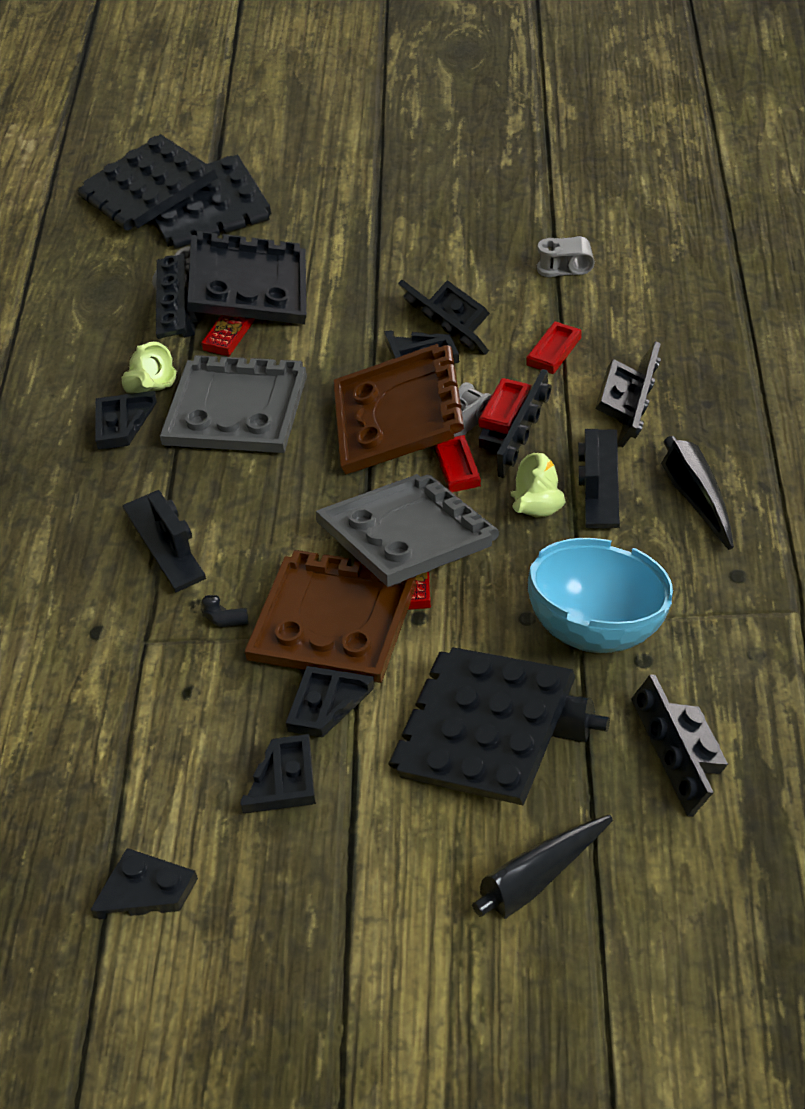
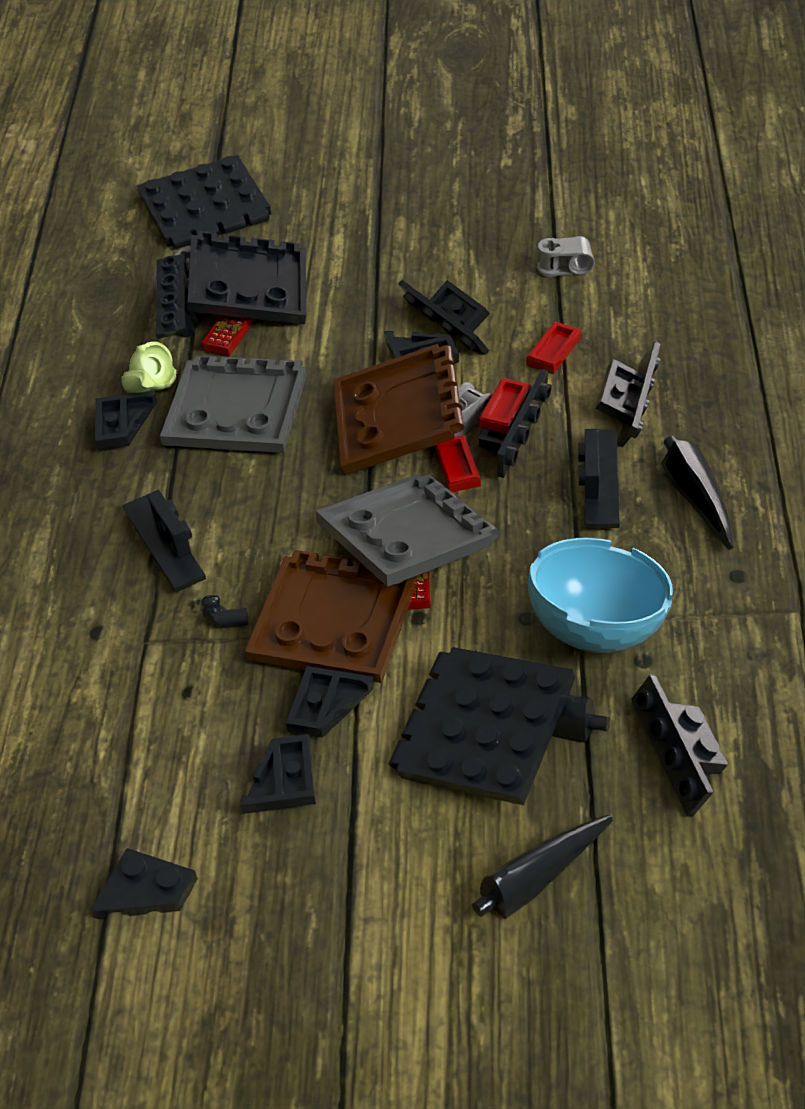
(146, 182): black hinge -> none
(537, 487): yellowish green hair -> none

